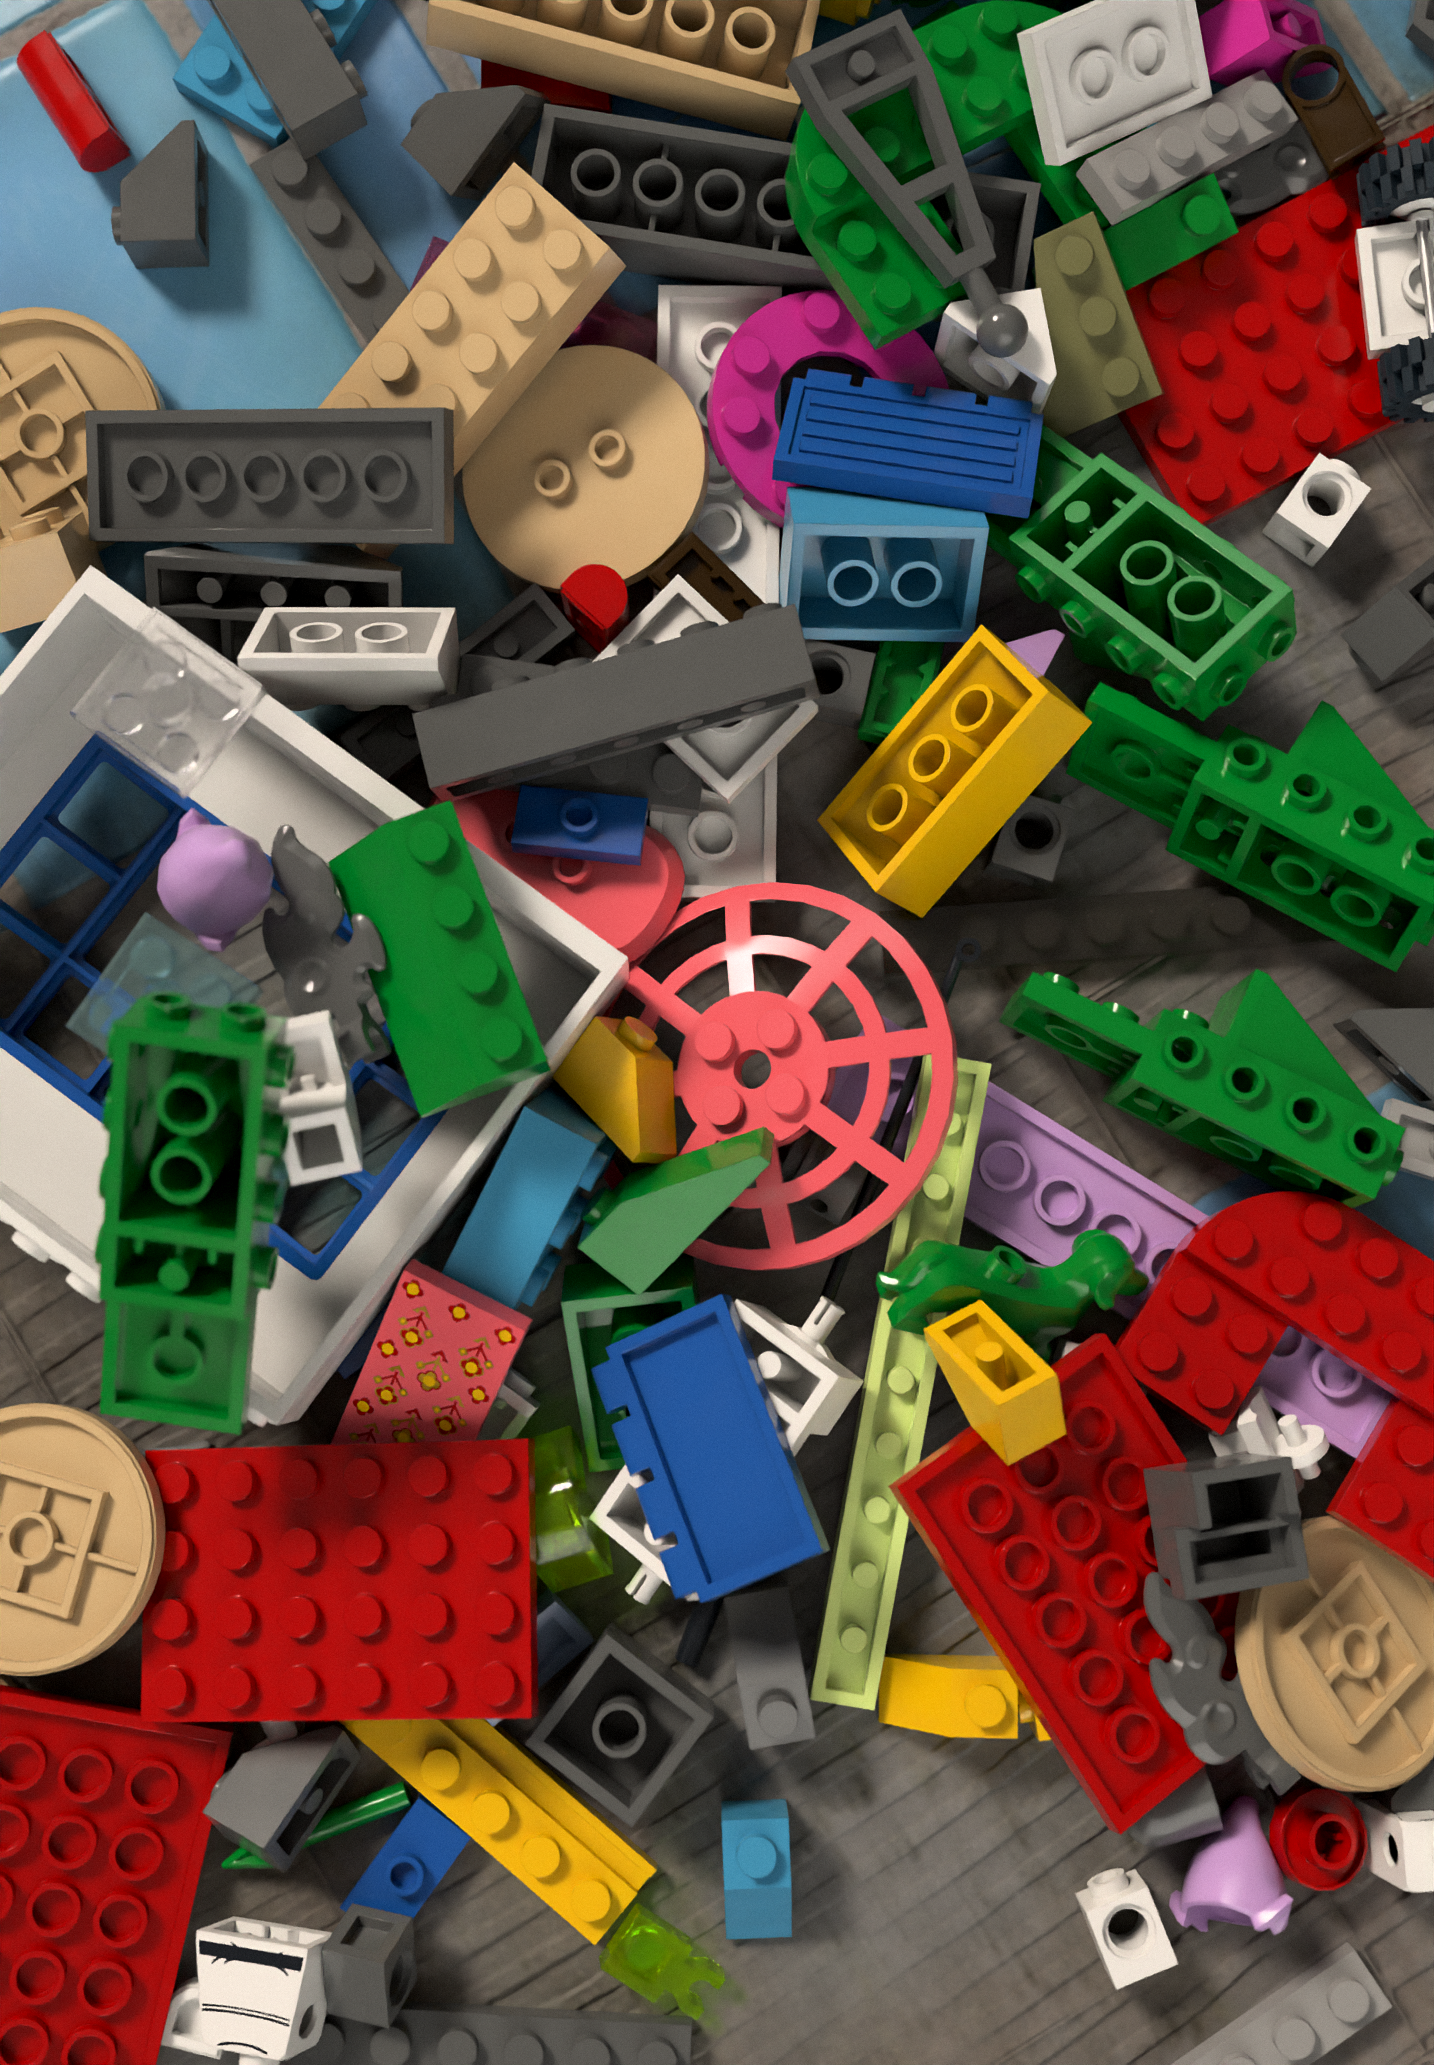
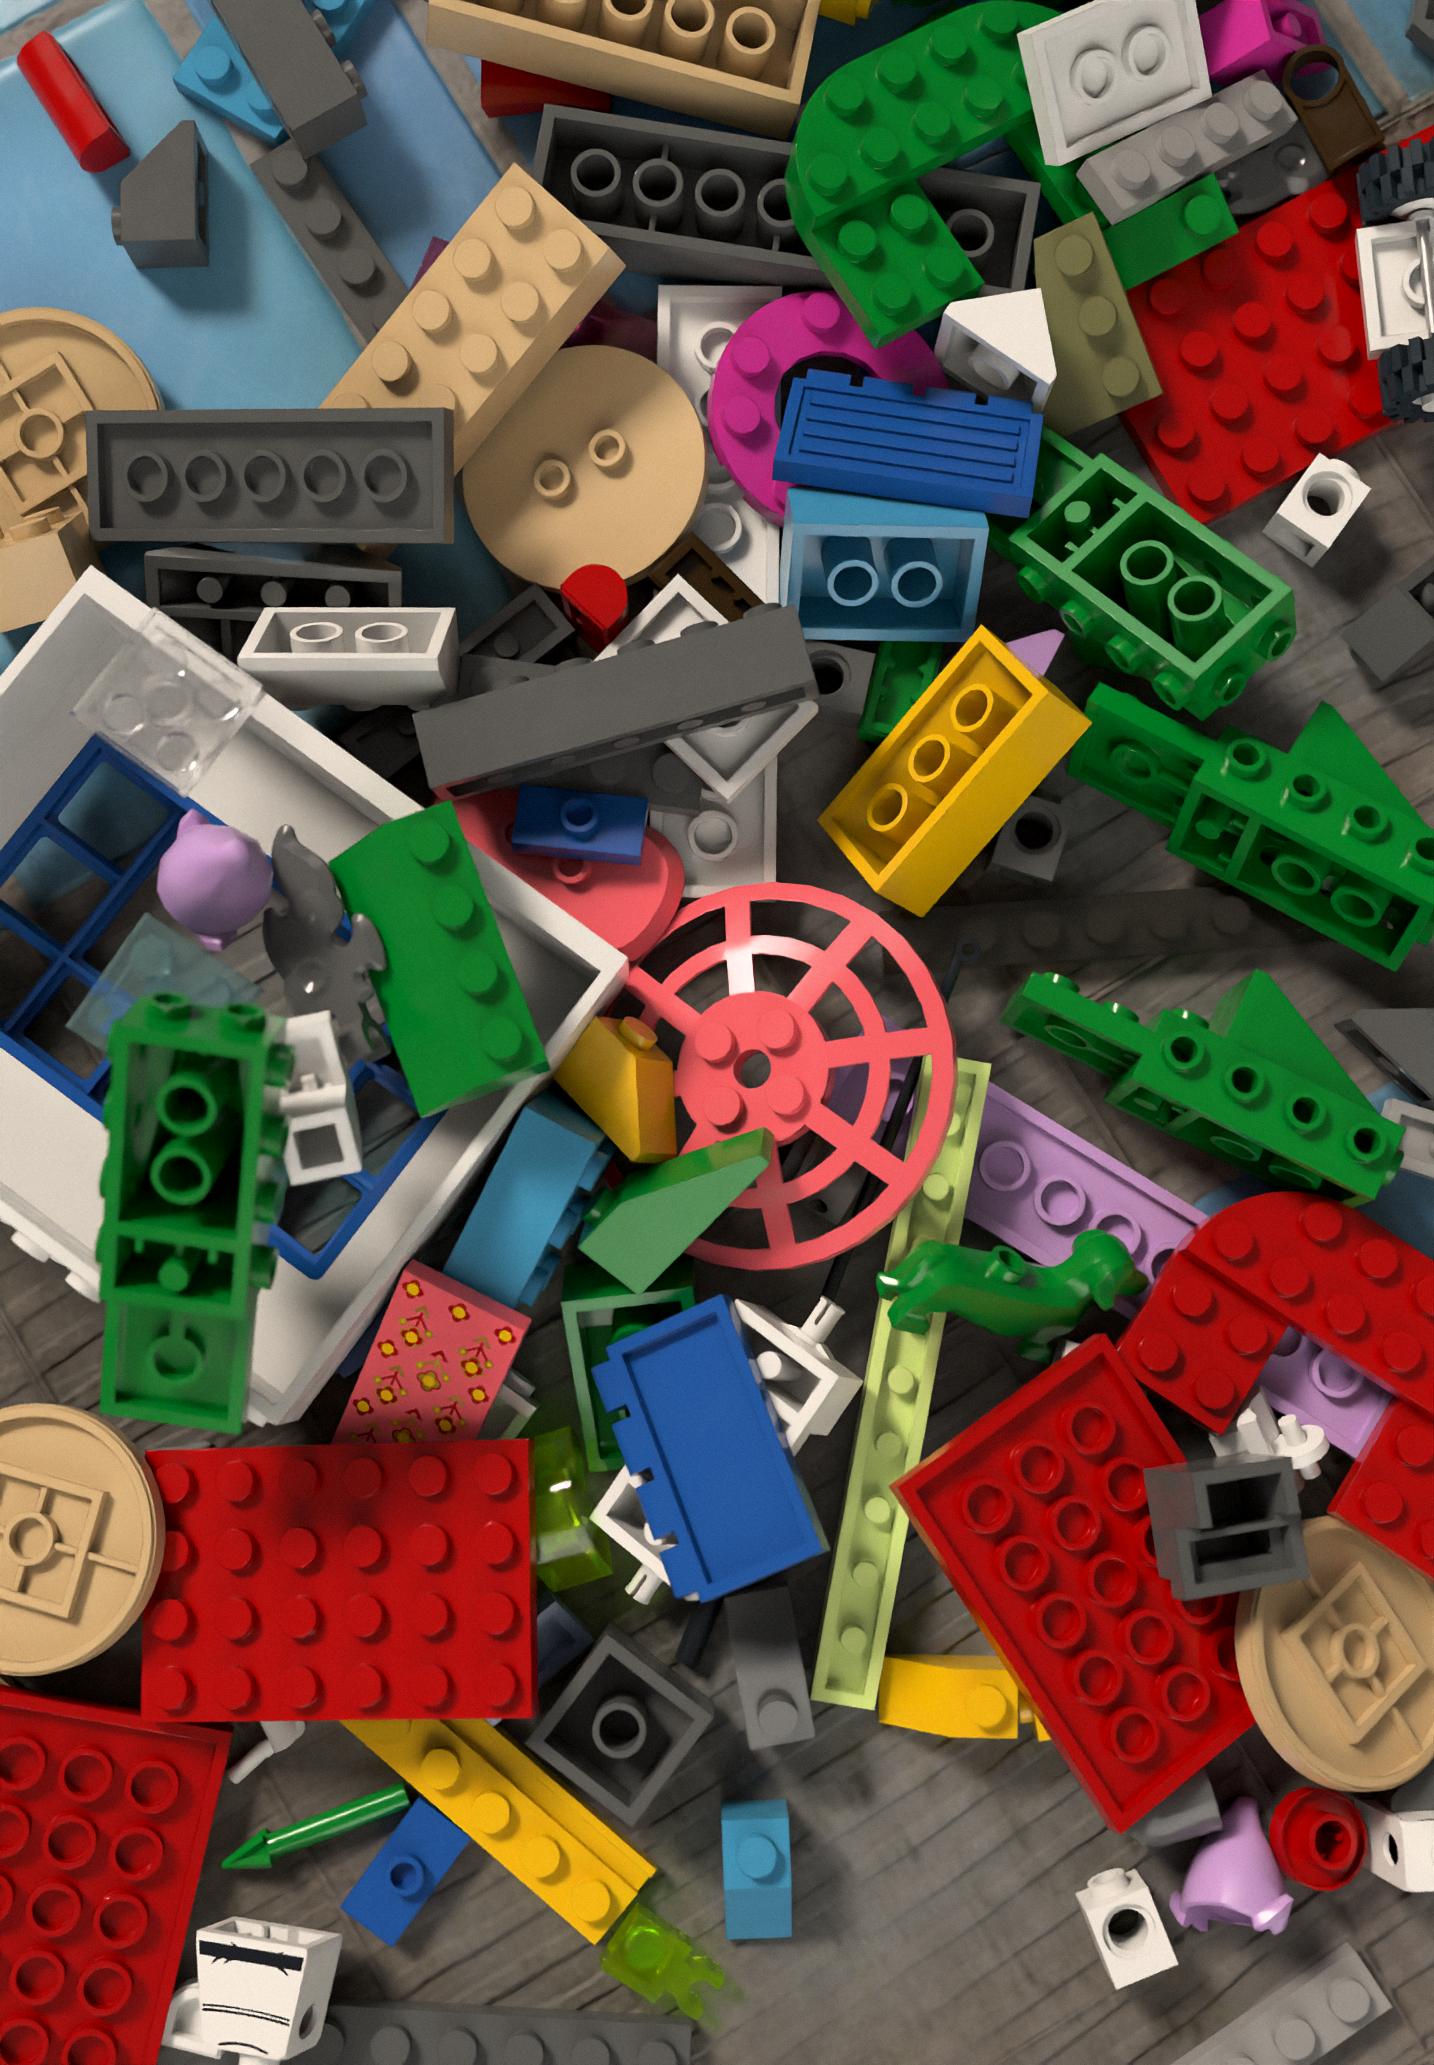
(282, 1793): dark grey slope -> none
(369, 1965): dark grey brick -> none
(472, 135): dark grey slope -> none
(863, 70): dark grey plate -> none
(998, 1381): yellow slope -> none
(1196, 1696): dark grey piece -> none

